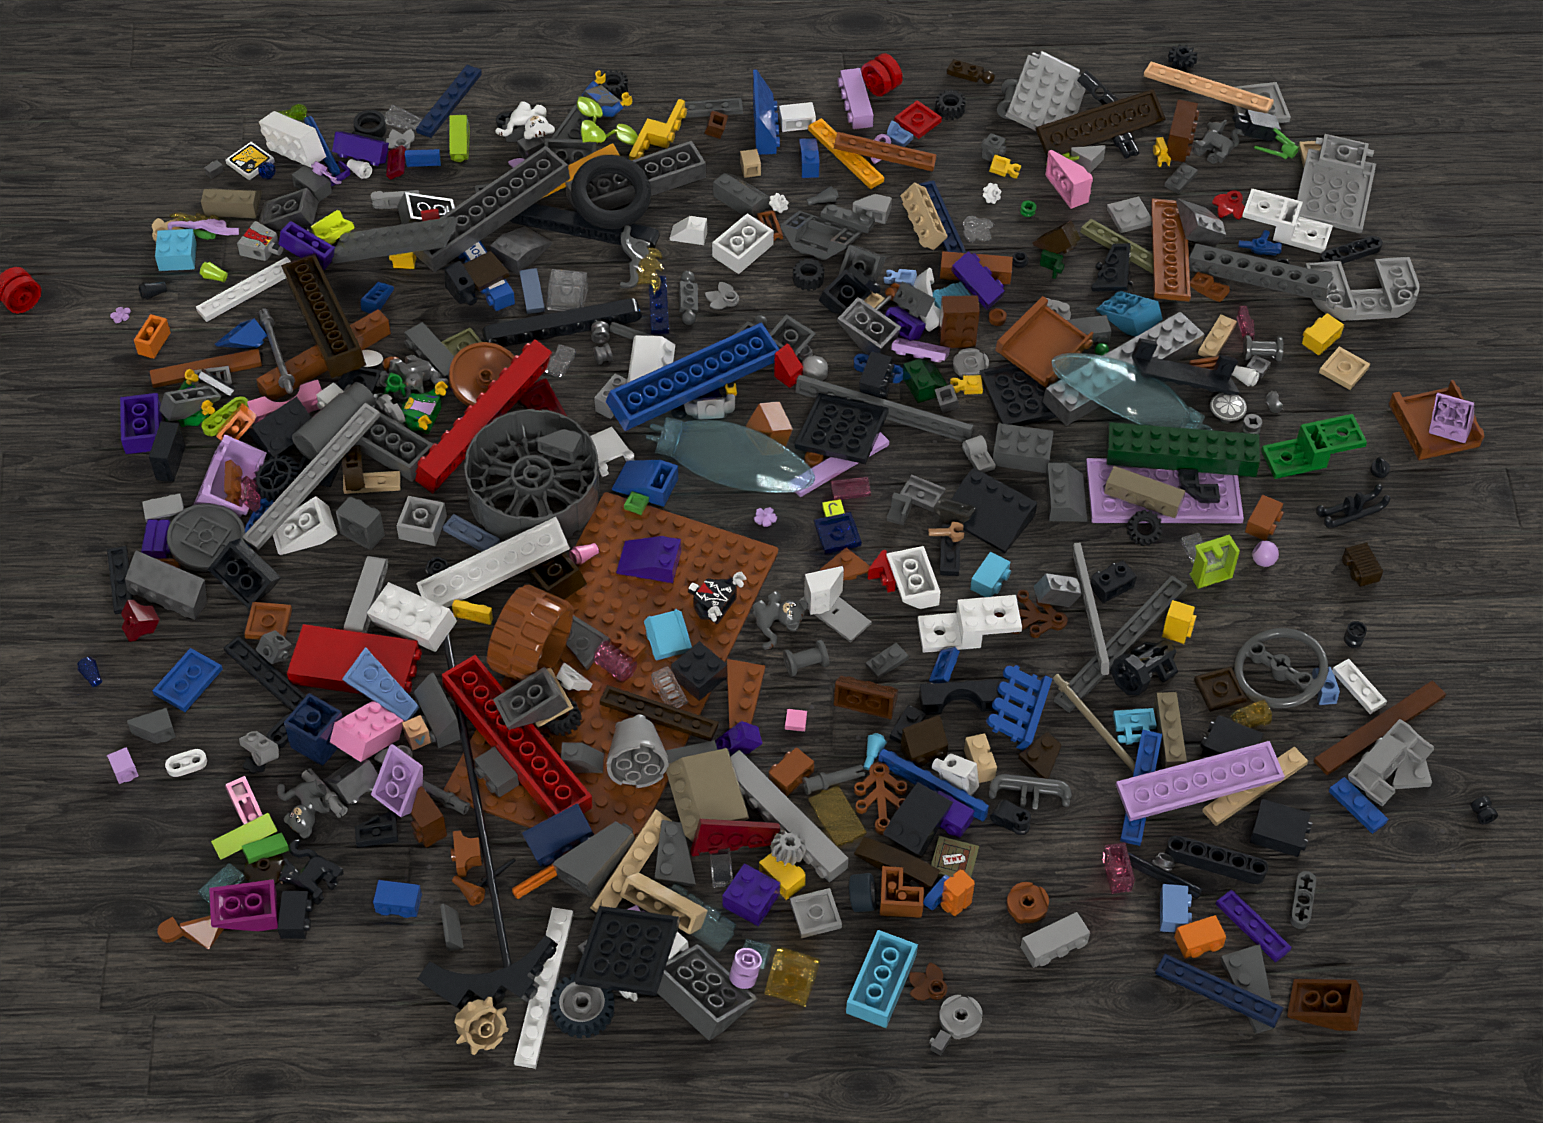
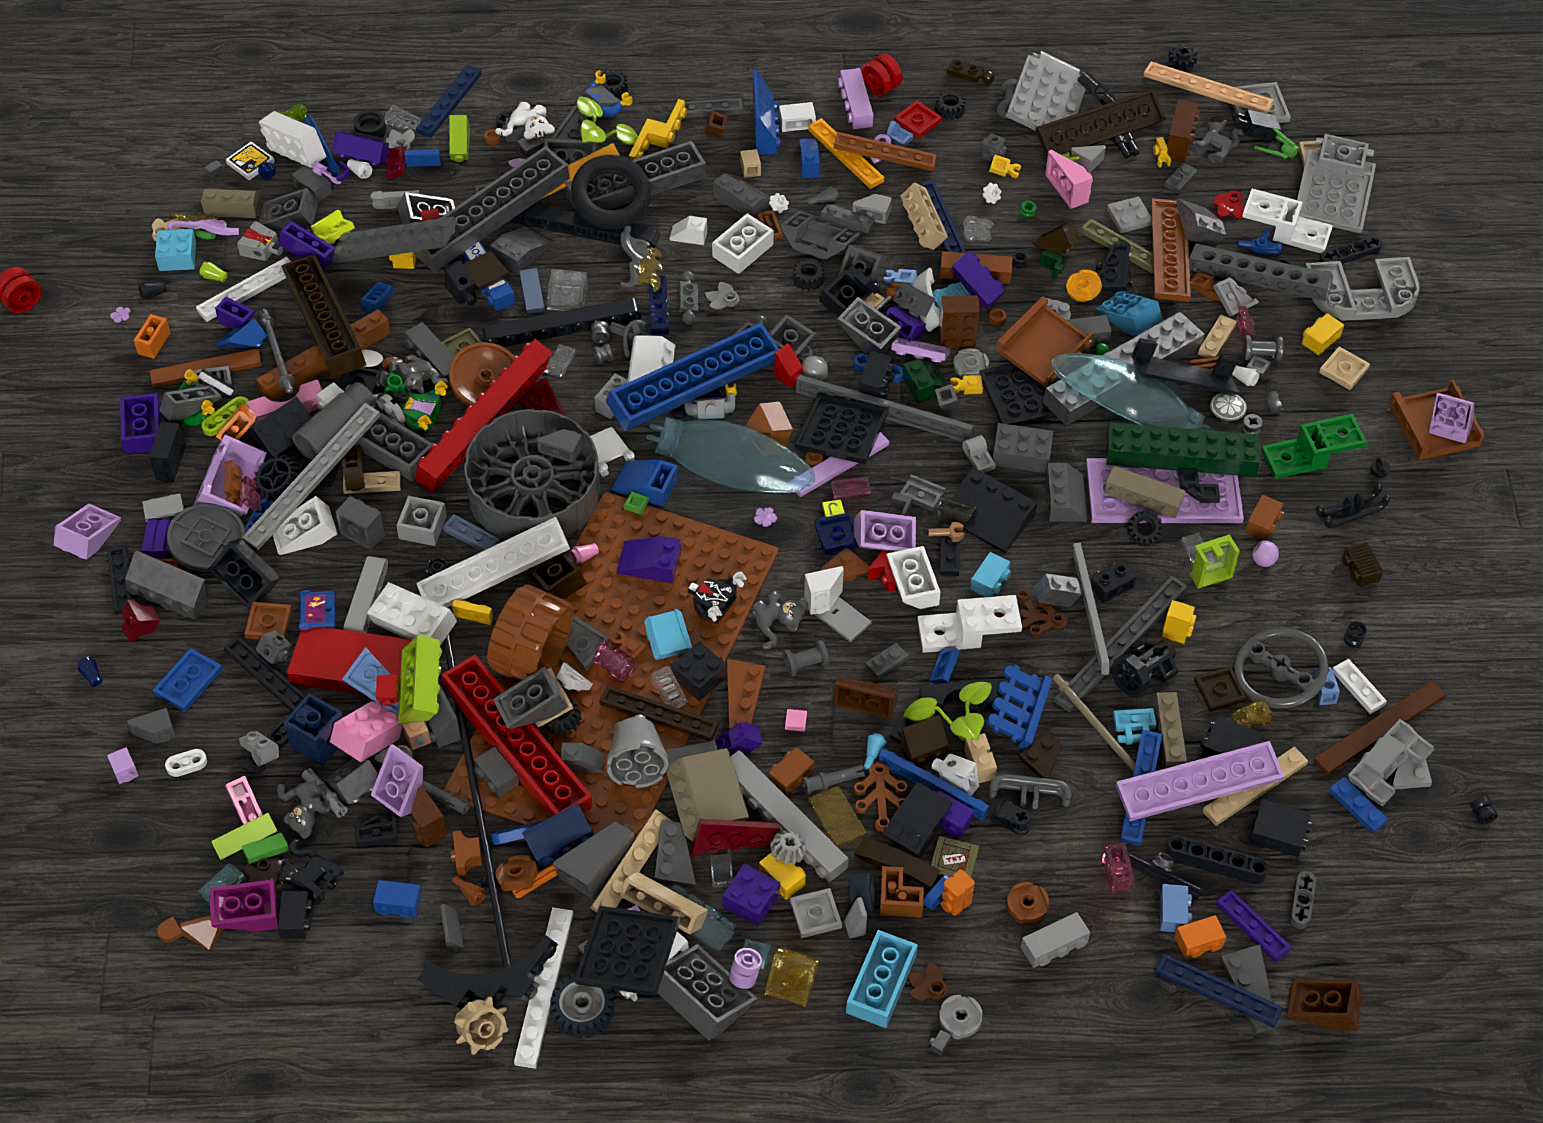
(85, 531): none -> lavender slope
(233, 313): none -> dark purple slope
(317, 609): none -> door
(387, 689): none -> red brick
(419, 680): none -> lime slope
(491, 137): none -> dark orange tile
(510, 879): none -> dark orange plate
(512, 834): none -> blue beam
(635, 327): none -> dark grey piece
(856, 919): none -> light grey slope
(885, 531): none -> lavender slope
(964, 727): none -> lime plant
(1084, 285): none -> light orange tile
(1233, 296): none -> light grey wing

